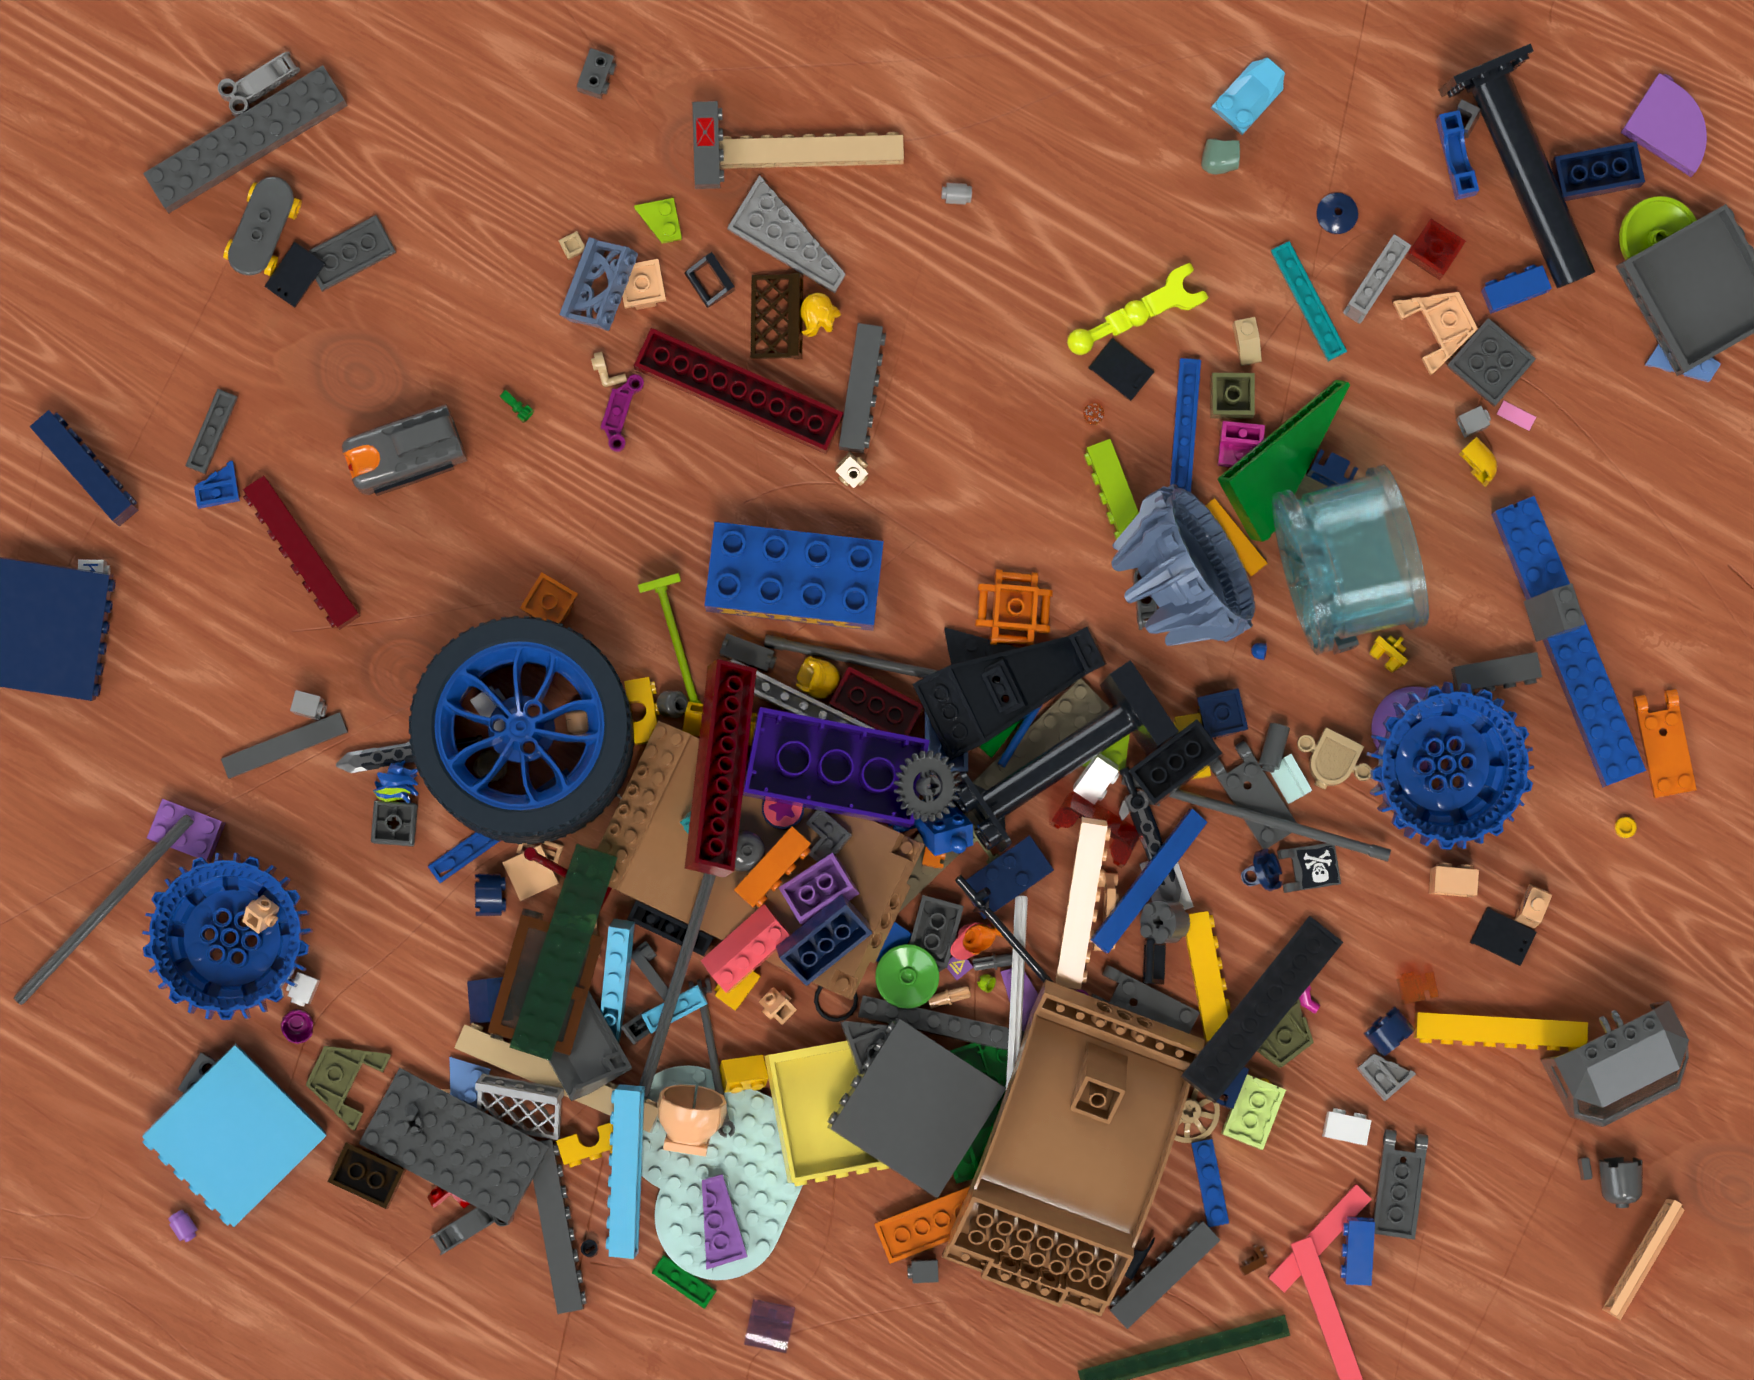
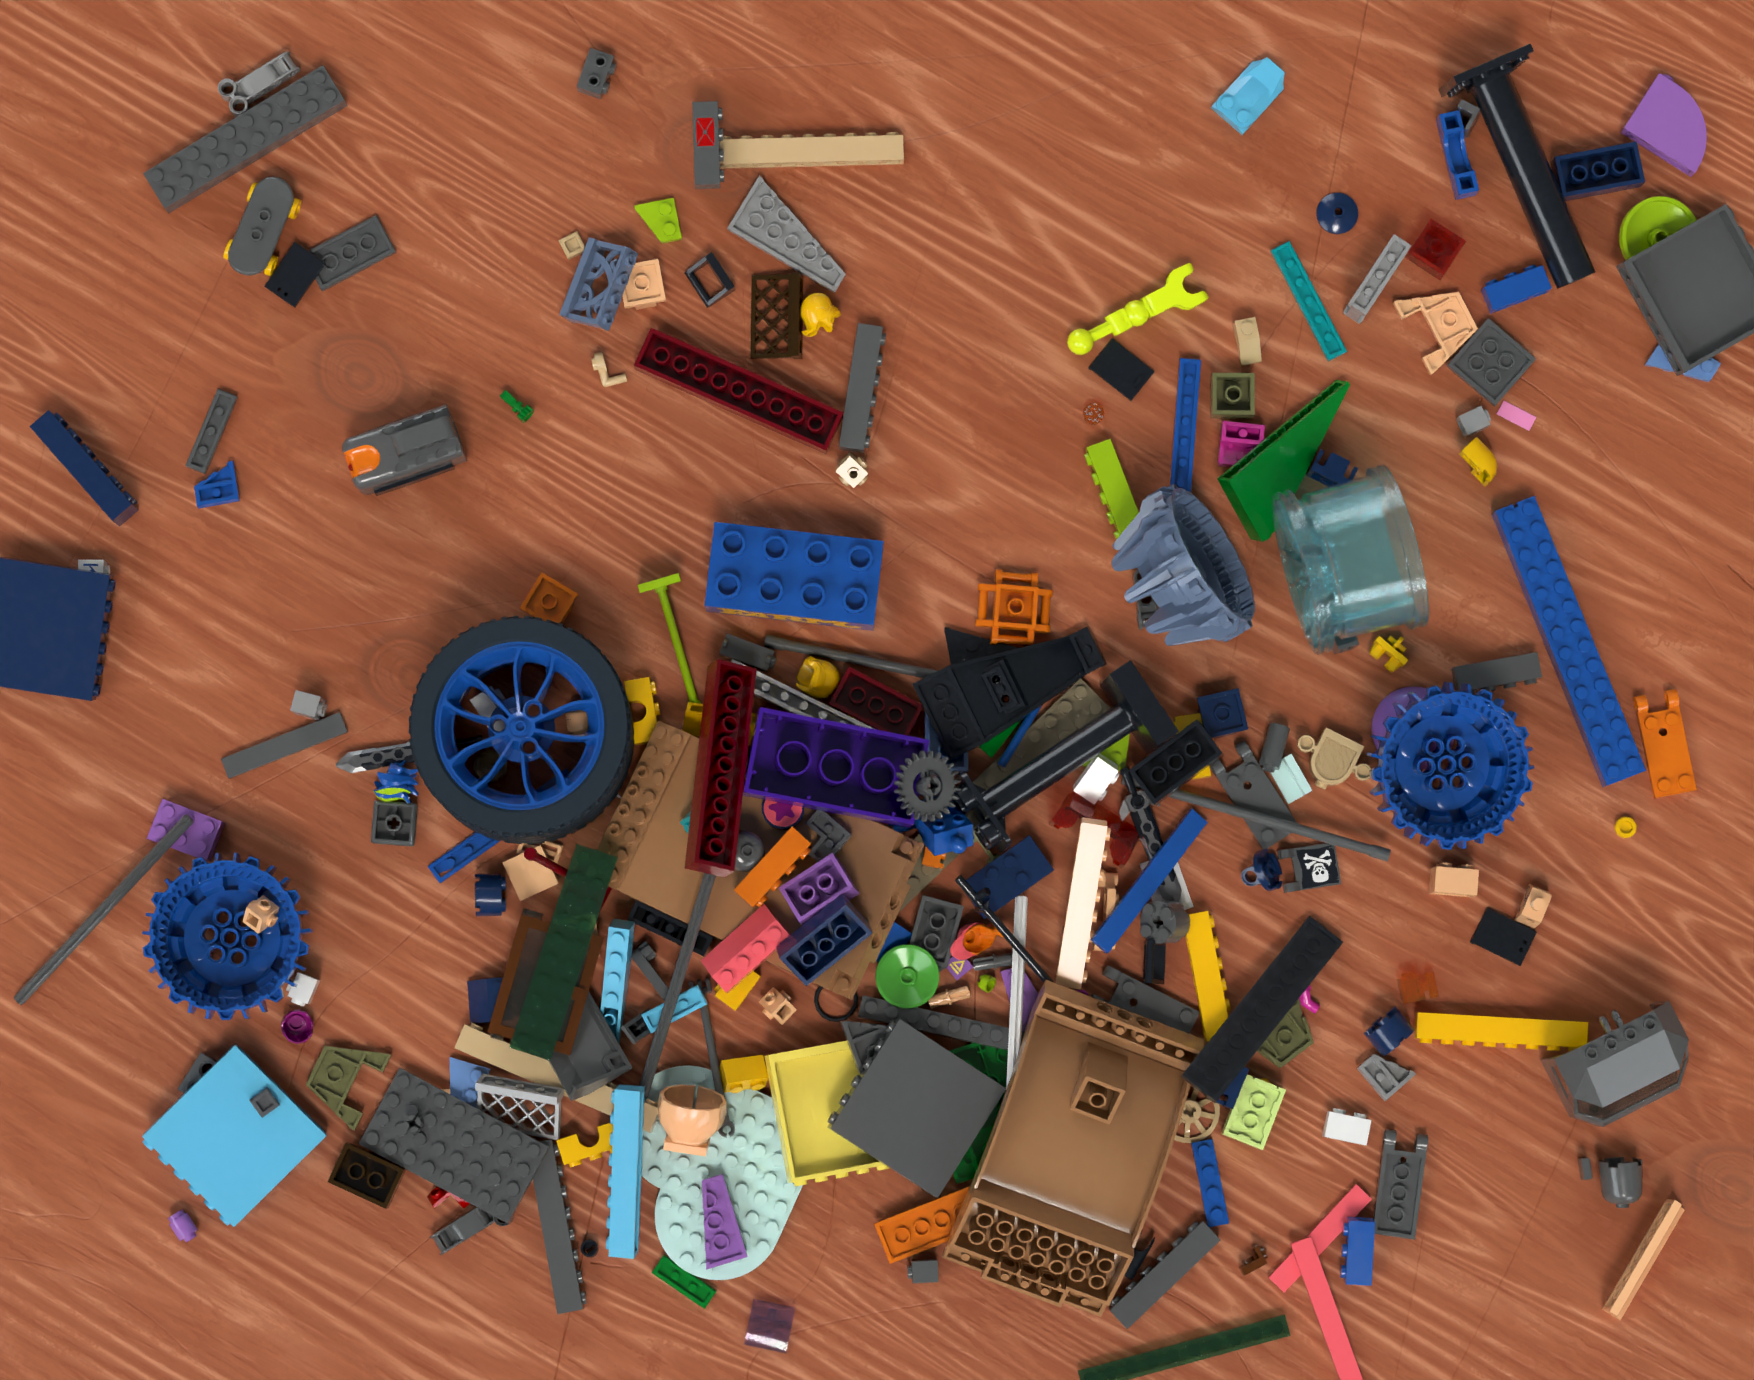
(264, 1102): none -> dark grey tile
(301, 552): dark red brick -> none
(617, 411): magenta plate -> none
(672, 704): dark grey head -> none
(956, 193): light grey brick -> none
(1220, 156): sand green piece -> none
(1246, 551): light orange tile -> none
(1259, 650): blue hinge -> none
(1554, 612): dark grey slope -> none

